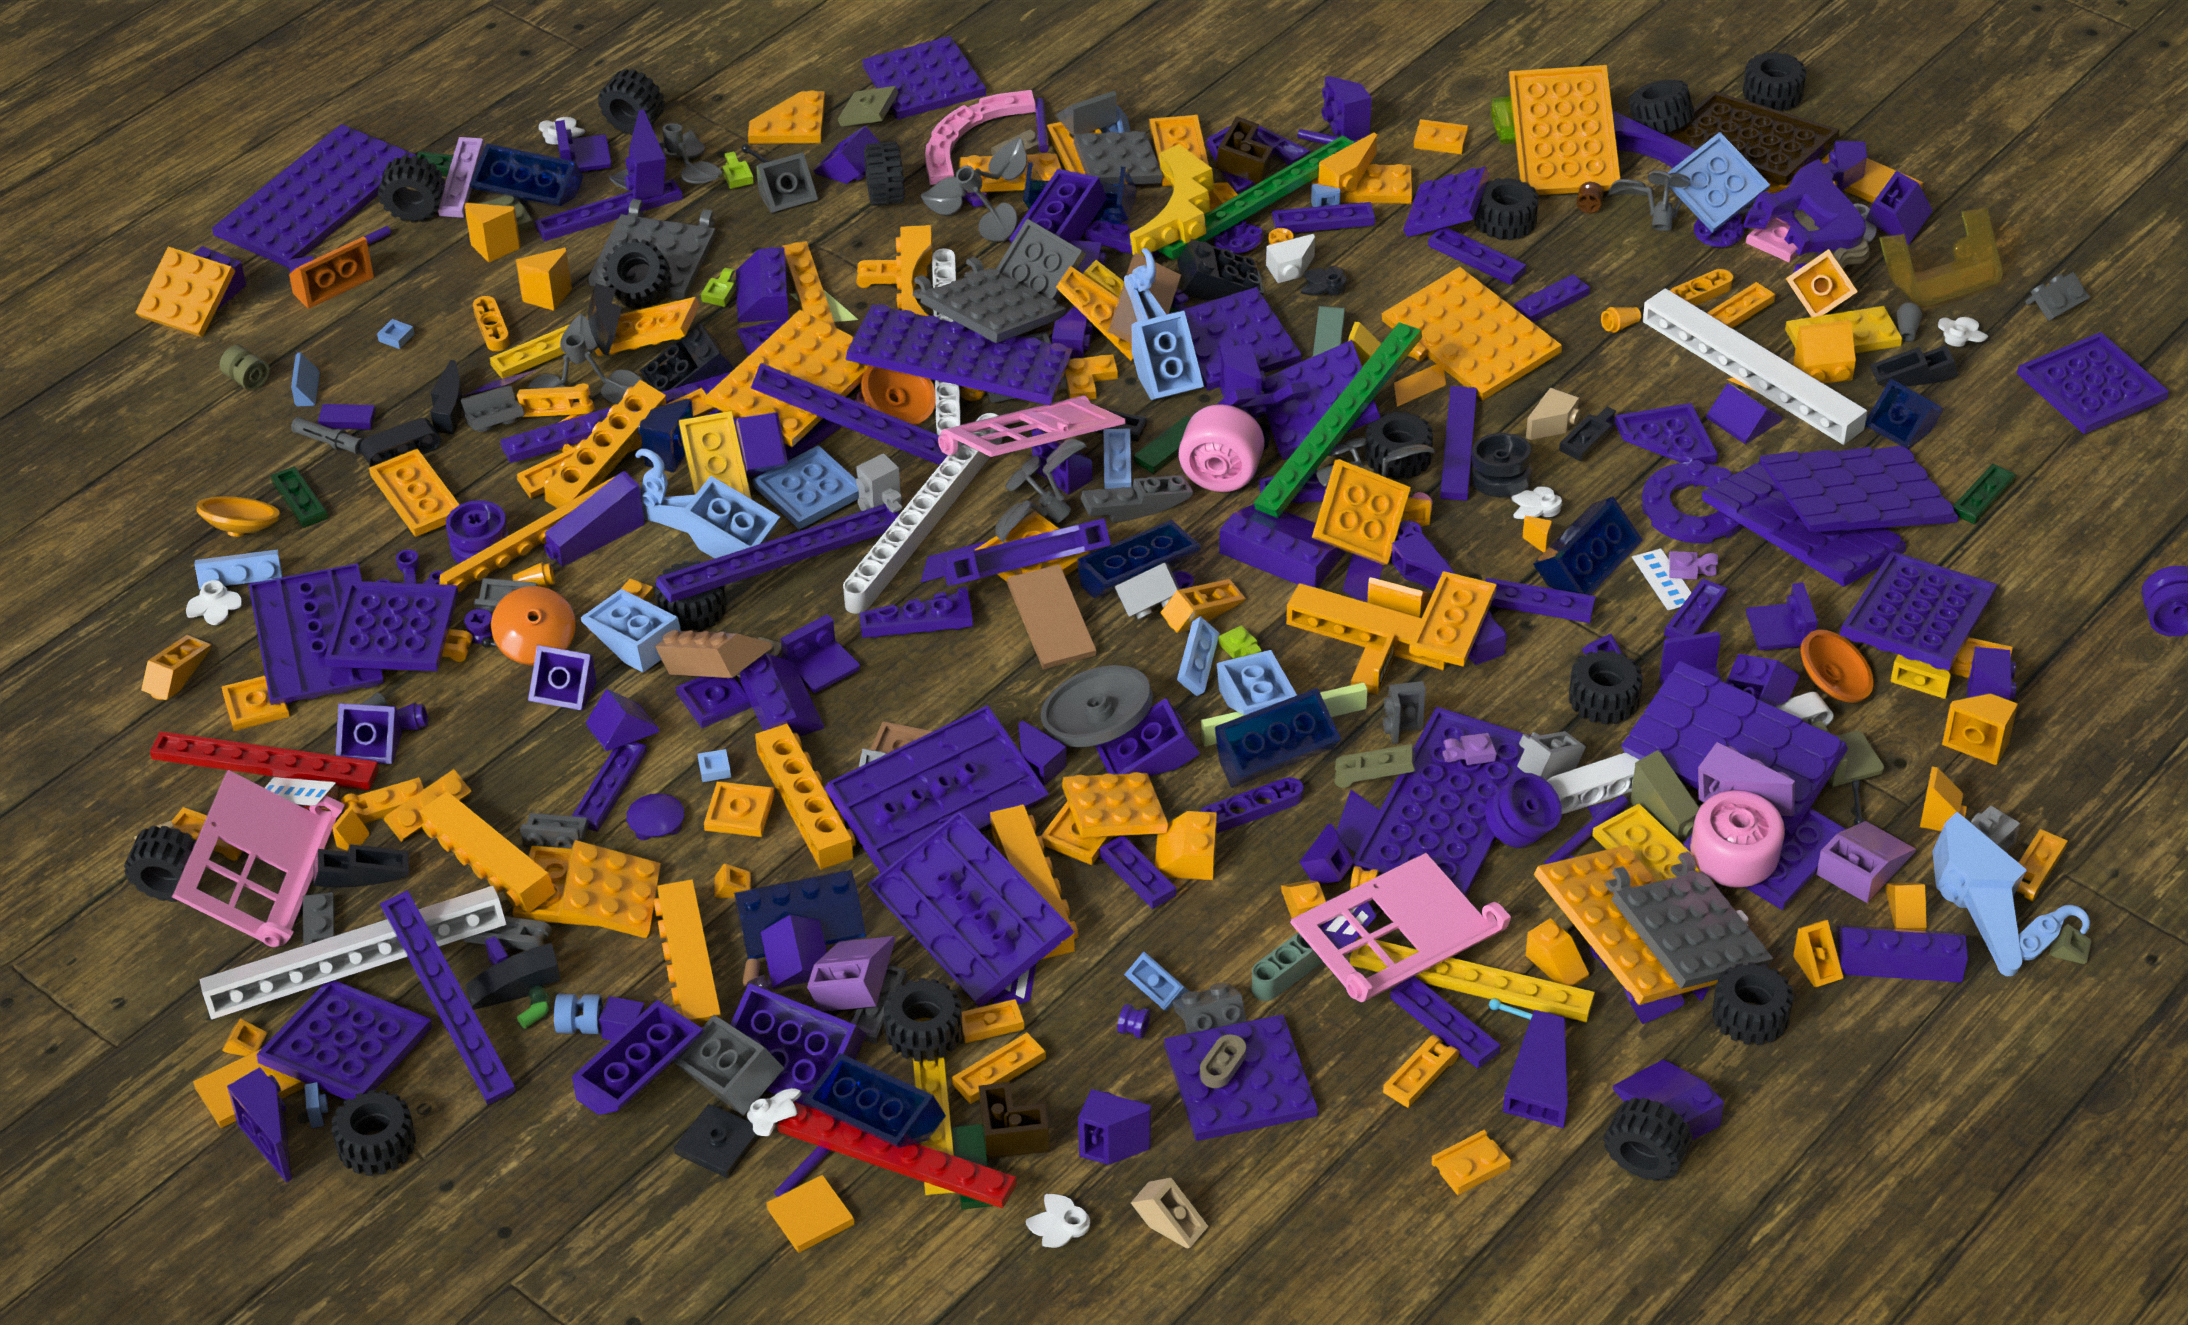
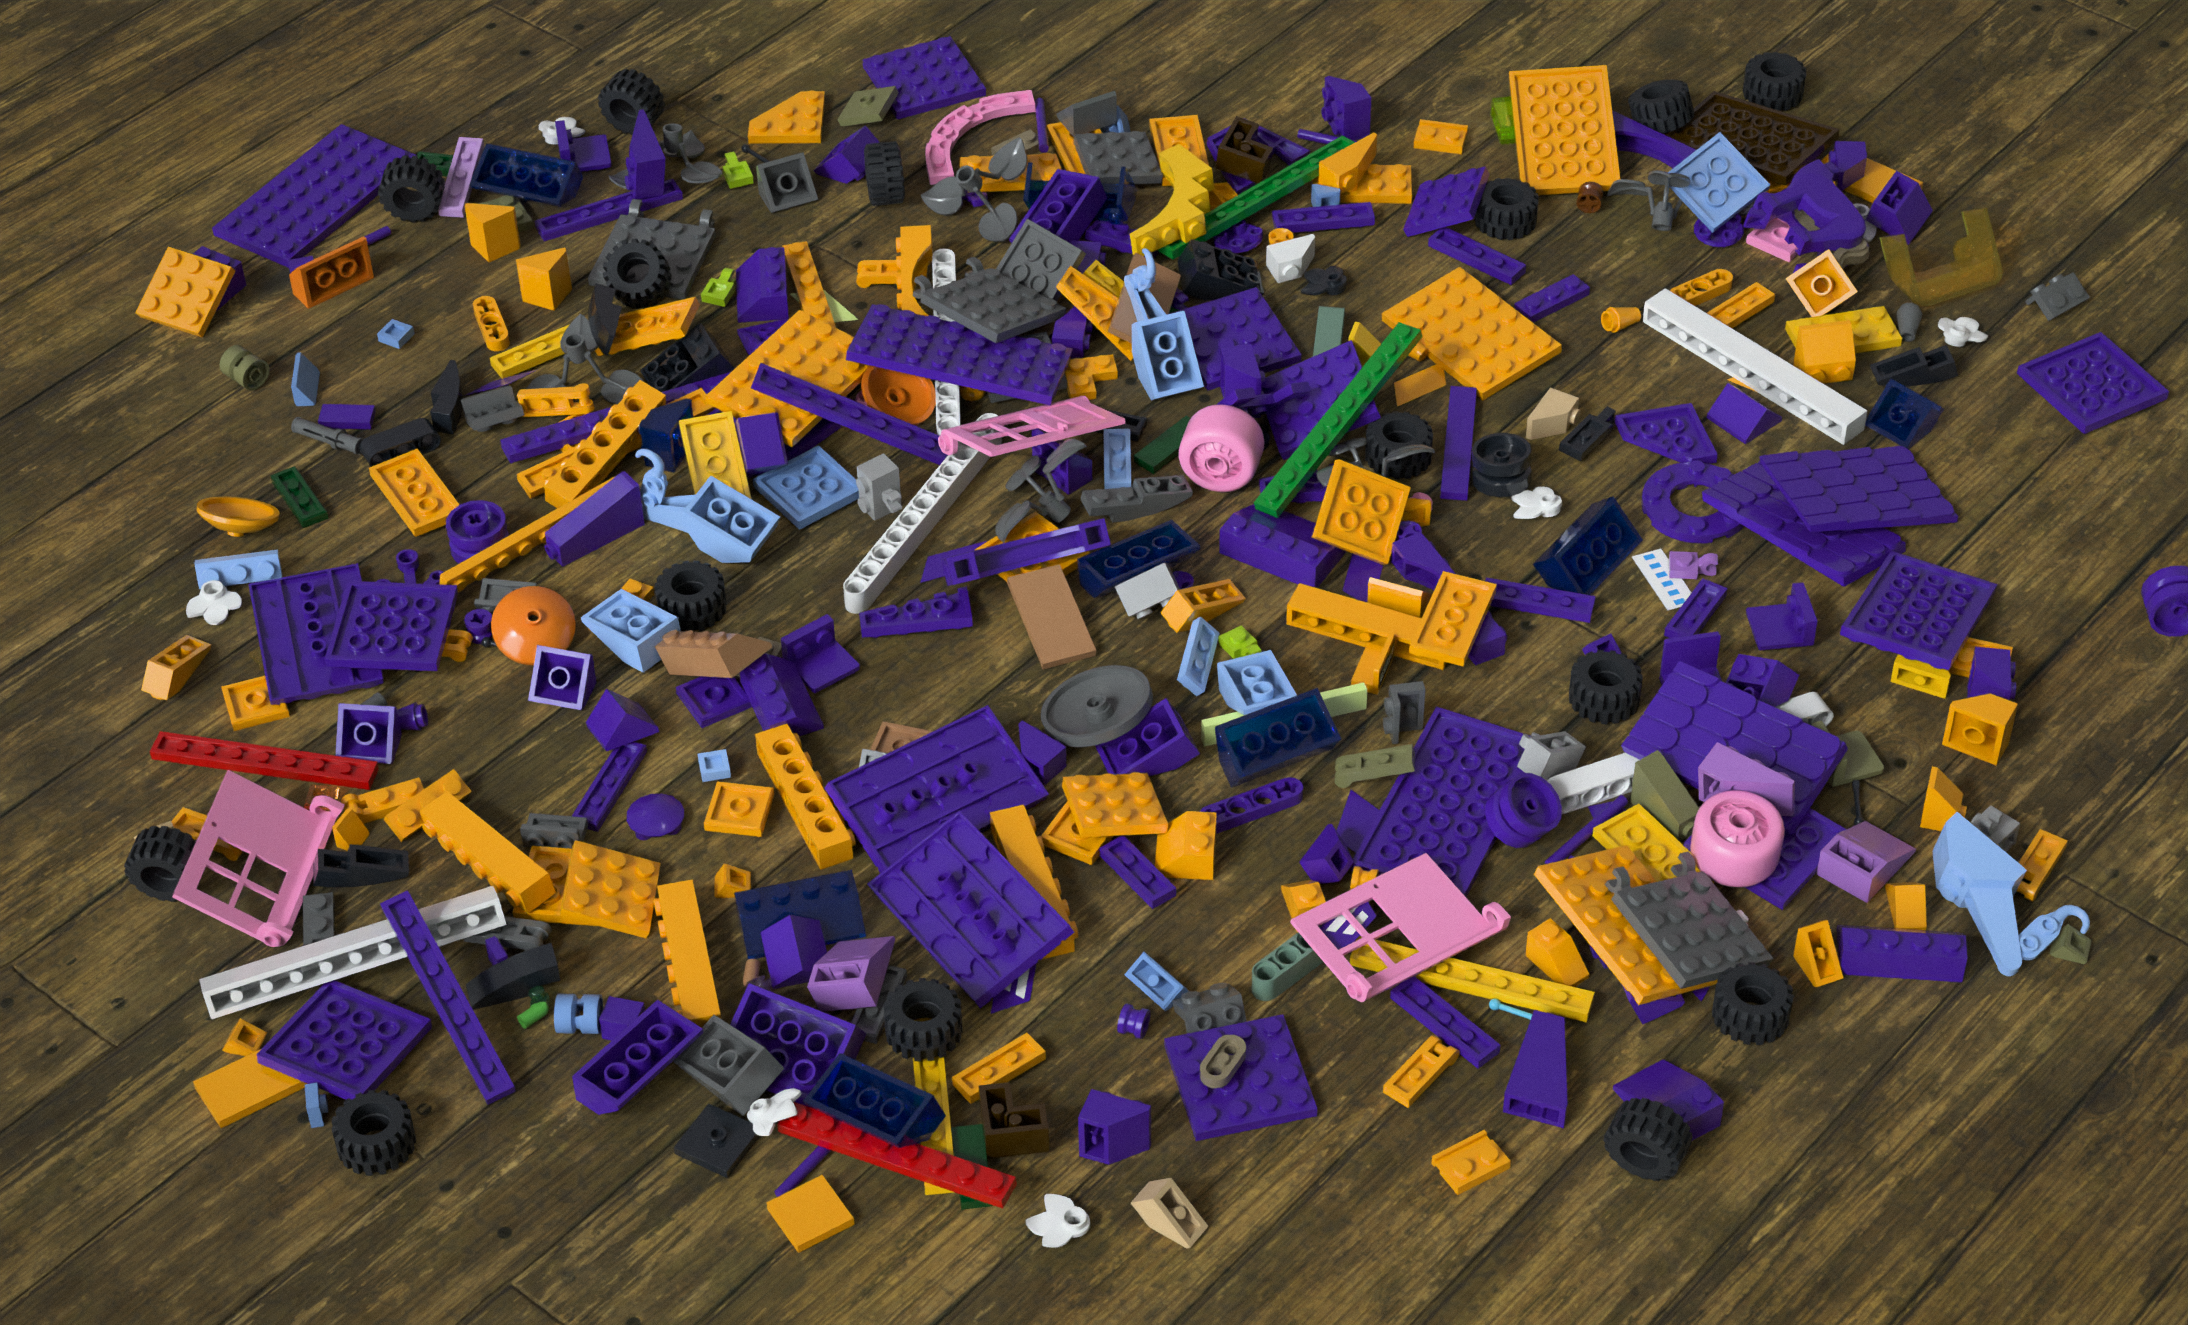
(262, 1118): dark purple slope -> none
(300, 791): white sticker -> none
(539, 573): light orange cone -> none
(775, 553): dark purple plate -> none
(991, 1021): light orange plate -> none
(1472, 748): medium lavender plate -> none
(1537, 532): light orange slope -> none
(1836, 666): orange dish -> none
(1983, 493): dark green tile -> none

